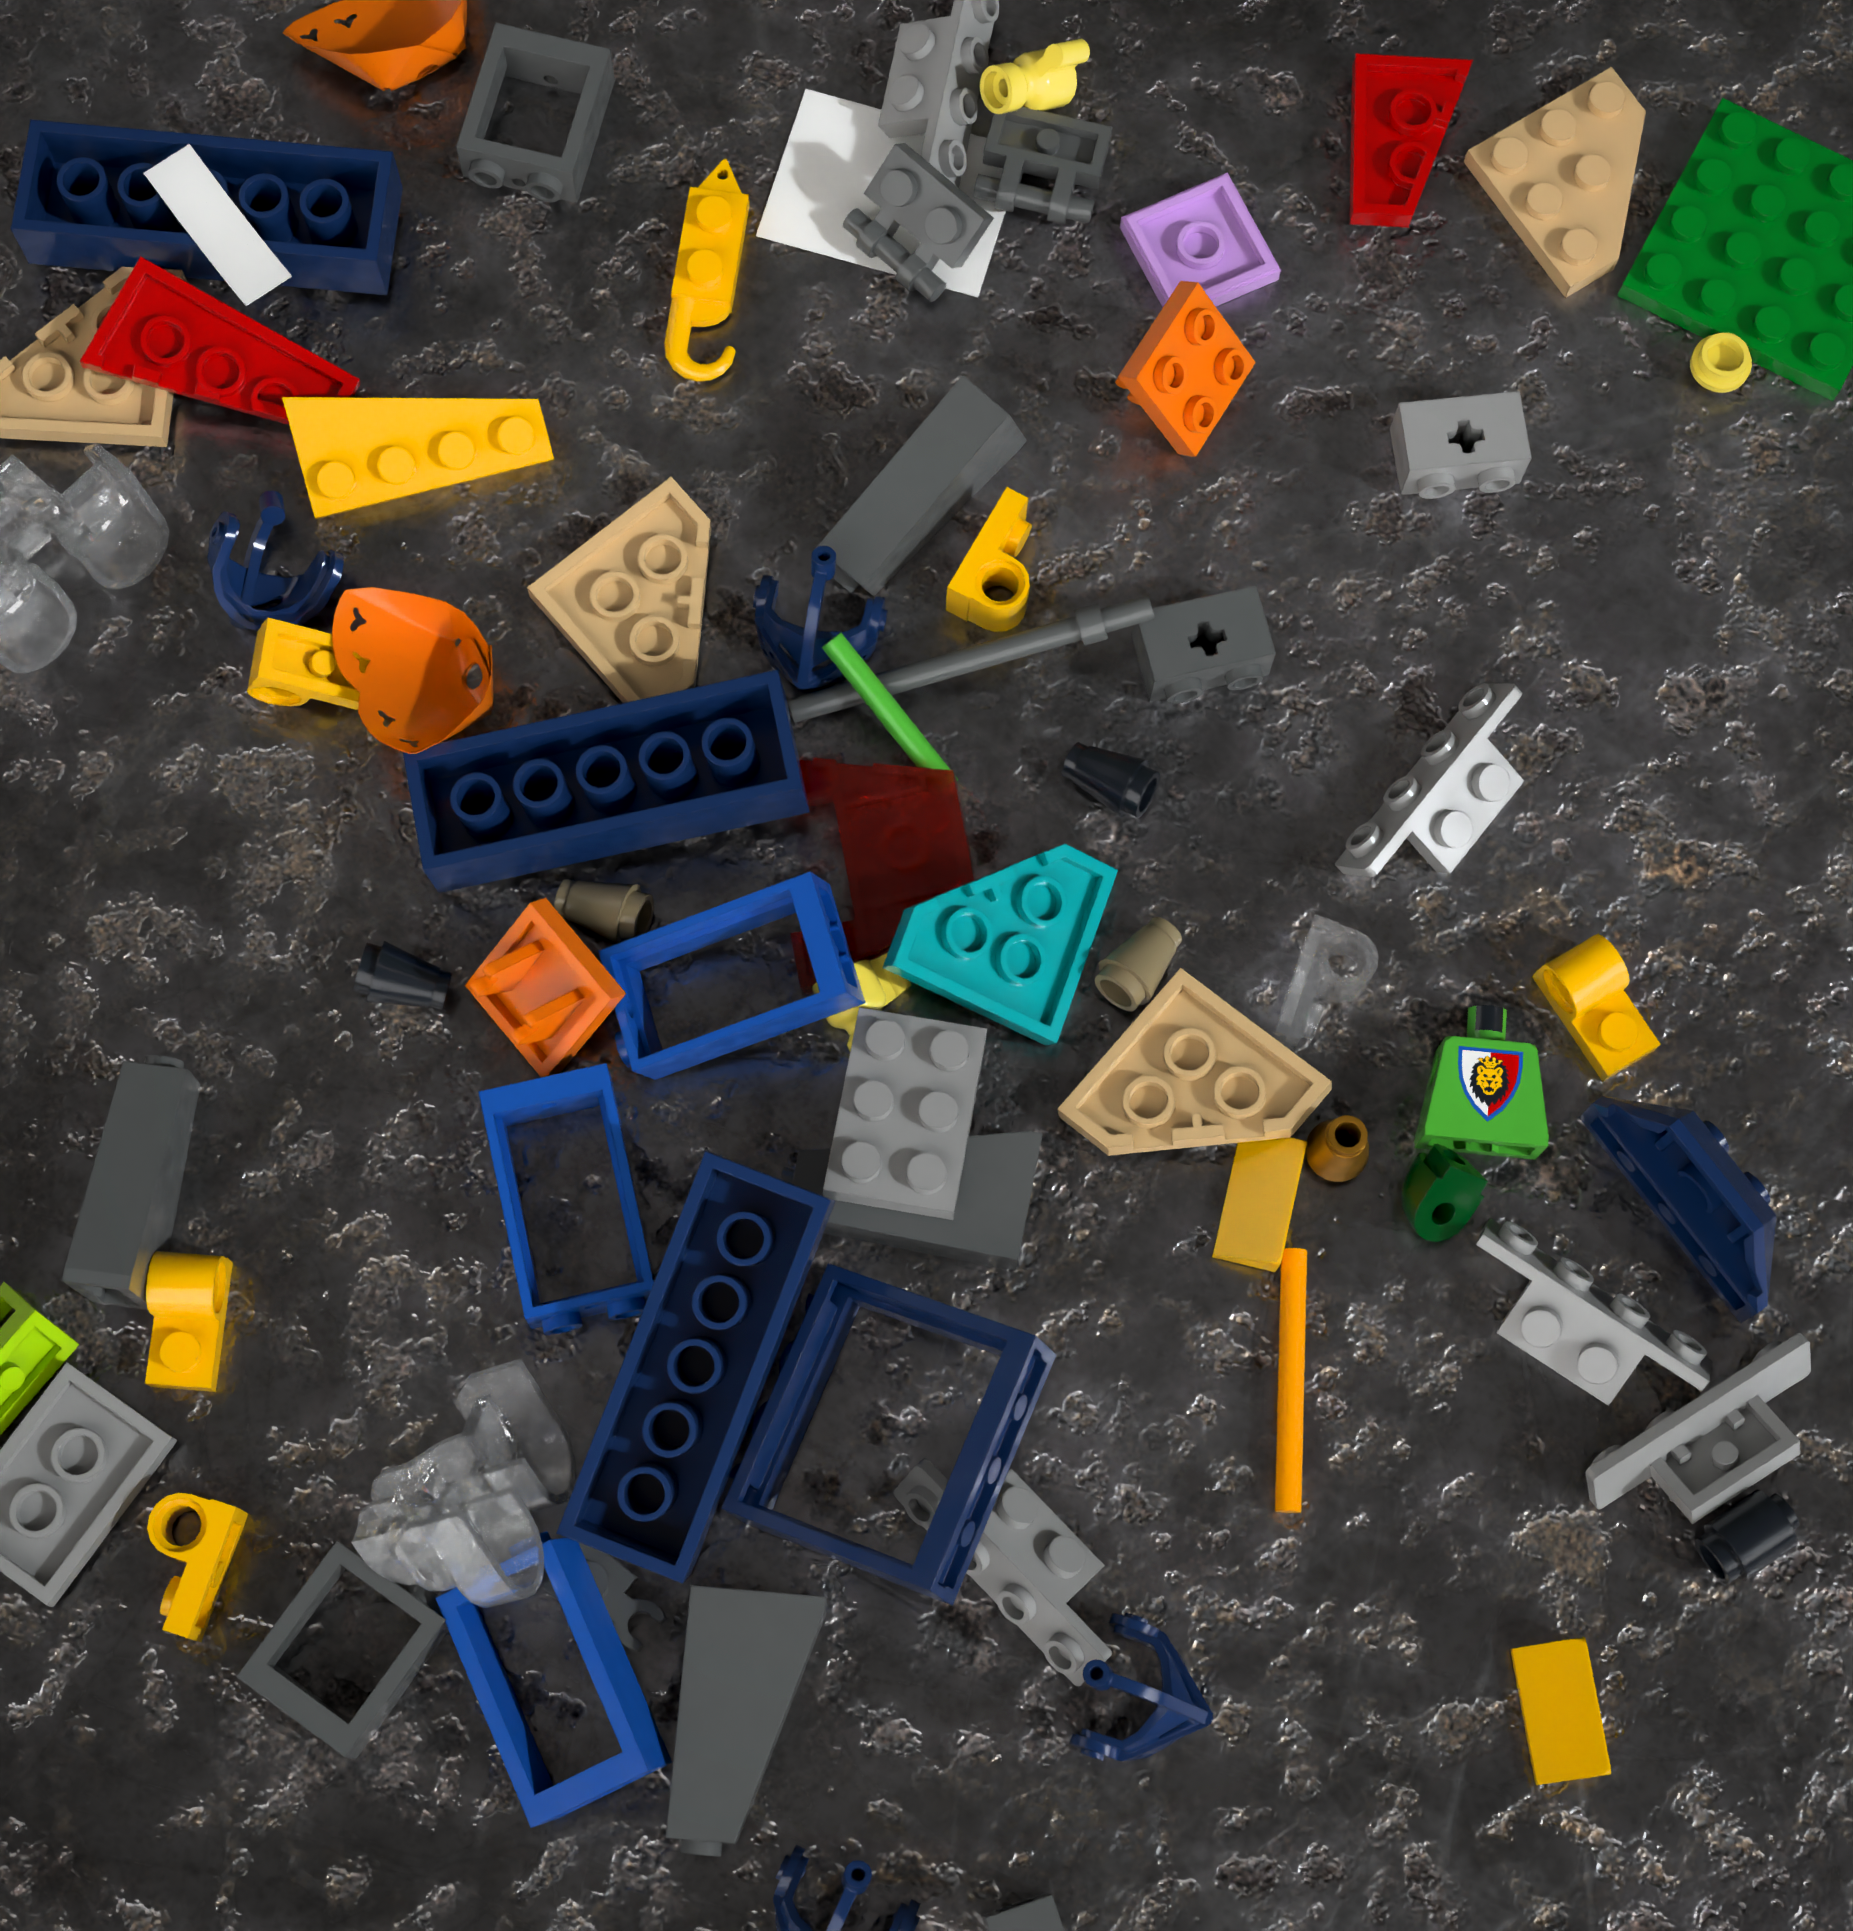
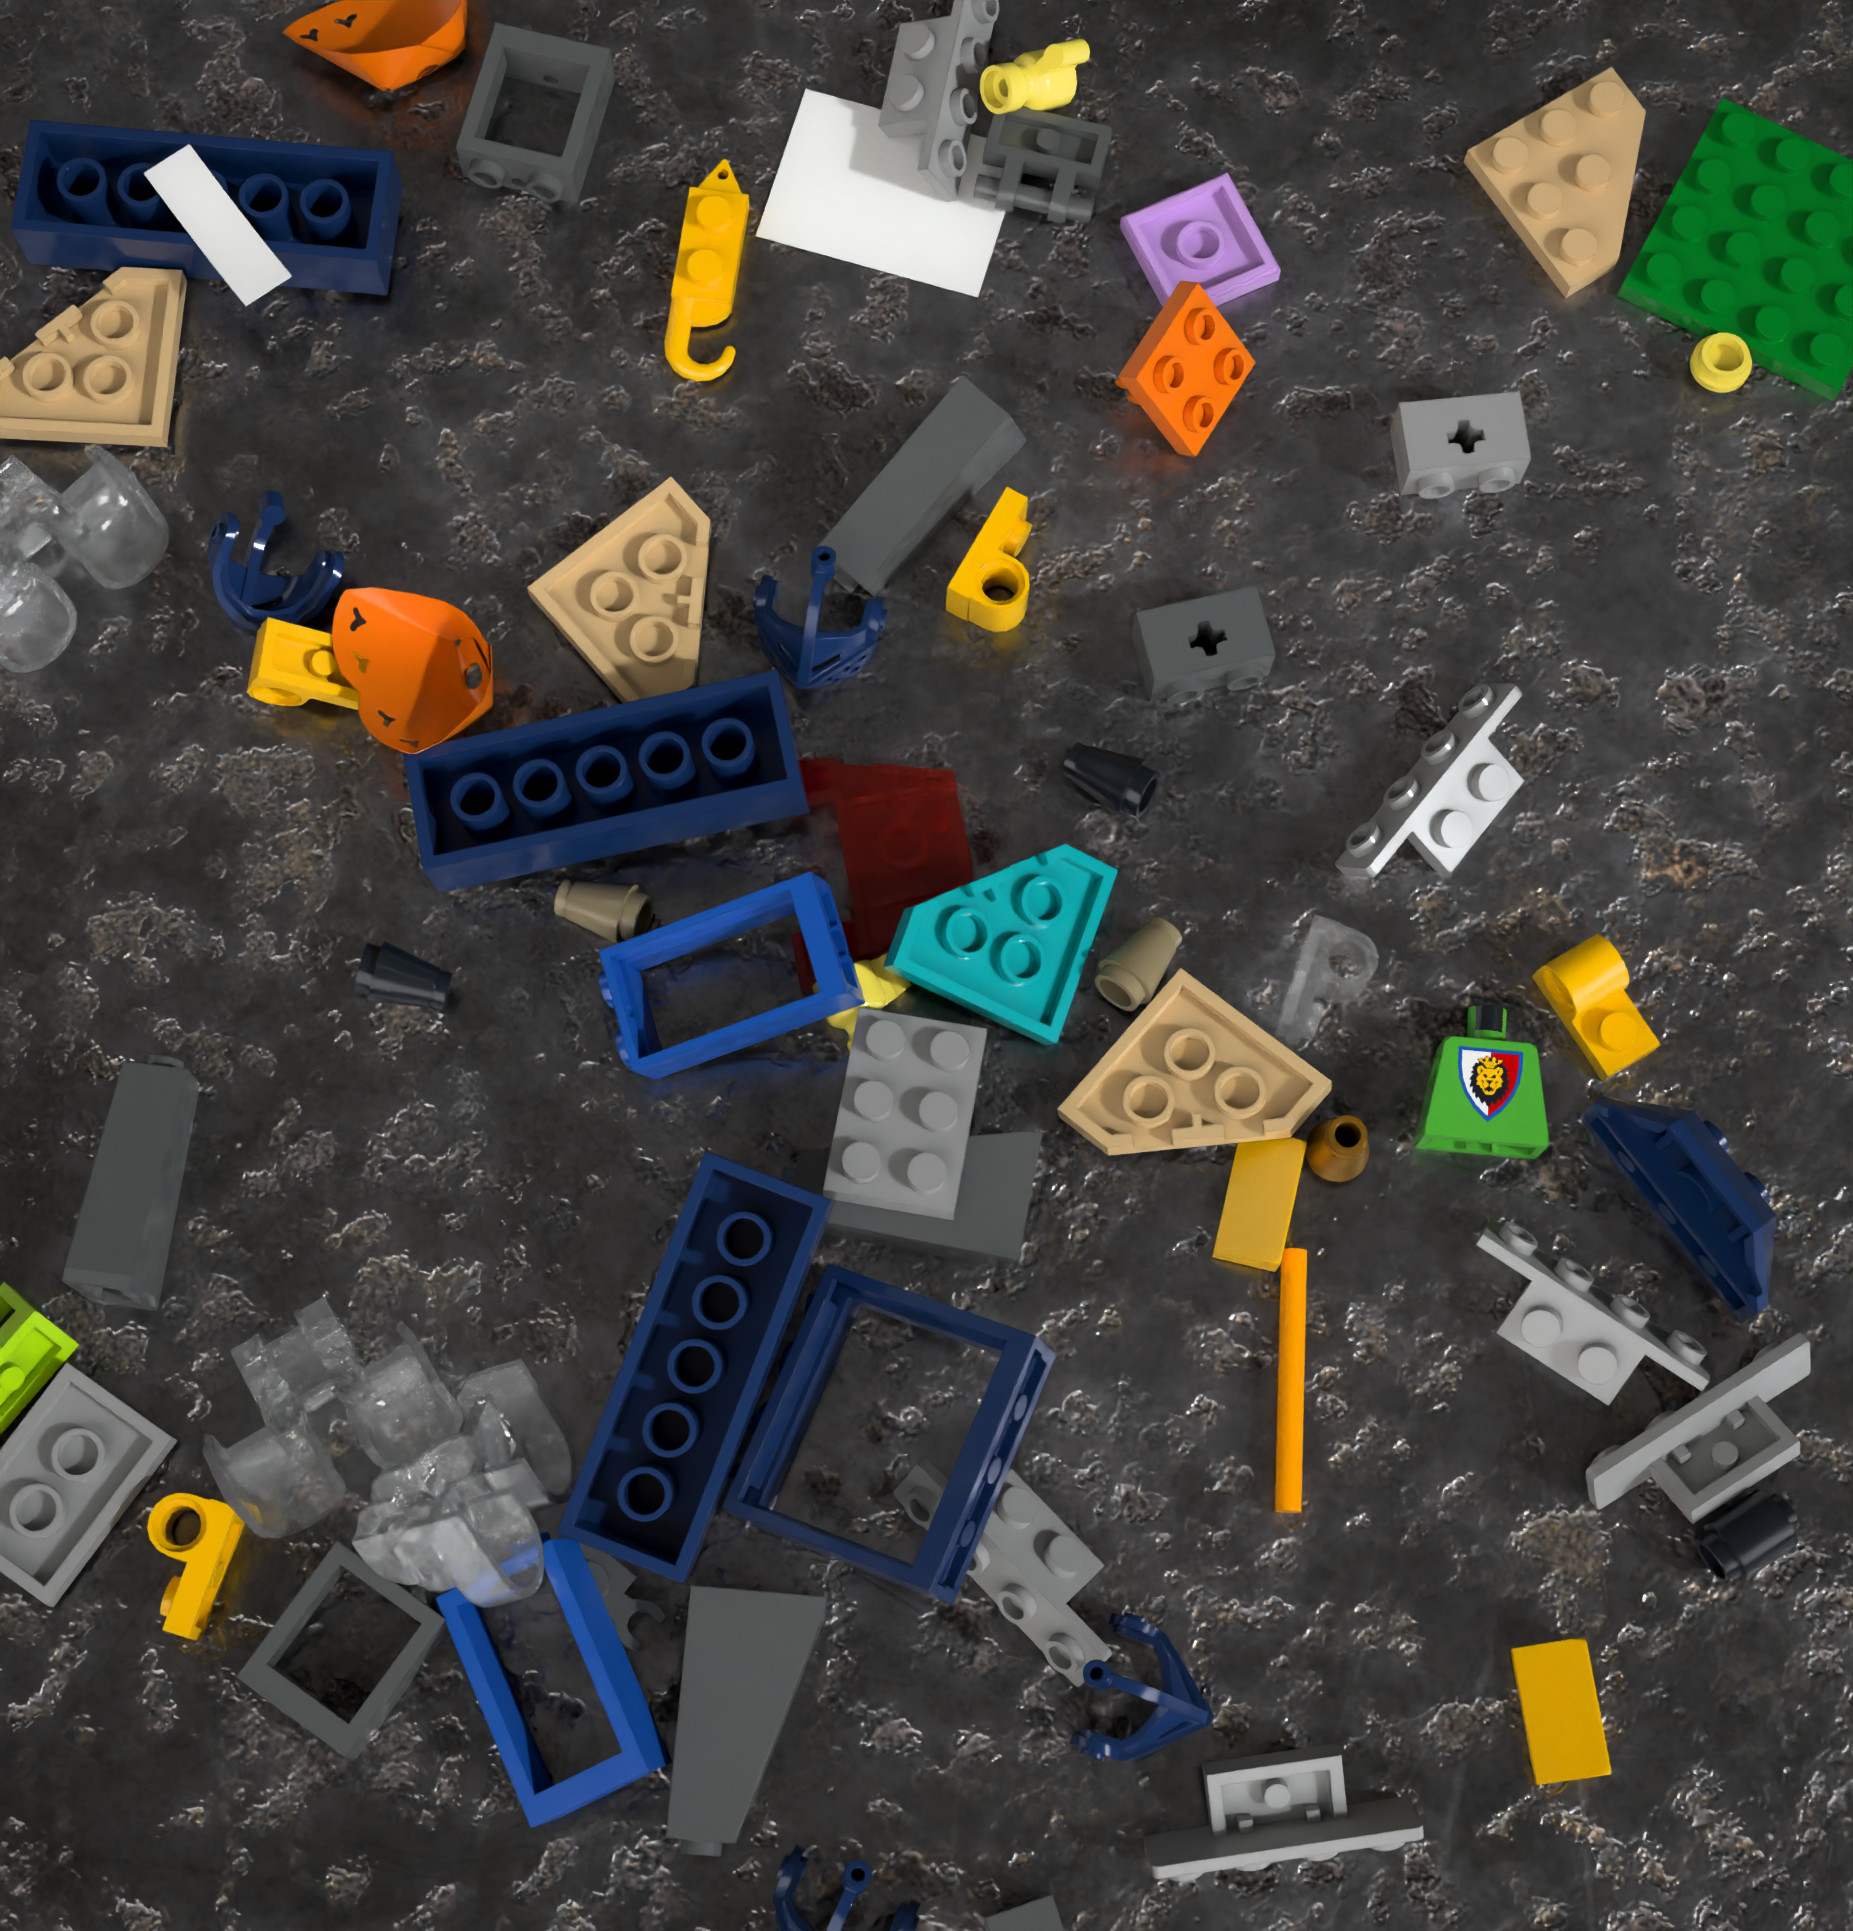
(189, 1312): yellow plate -> none
(205, 350): red wing -> none
(284, 1472): none -> clear piece
(400, 447): yellow wing -> none
(545, 988): orange plate -> none
(548, 1098): blue window -> none
(882, 703): bright green bar -> none
(929, 209): dark grey plate -> none
(1088, 625): dark grey bar -> none
(1279, 1811): none -> light grey bracket
(1397, 130): red wing -> none
(1441, 1193): dark green piece -> none

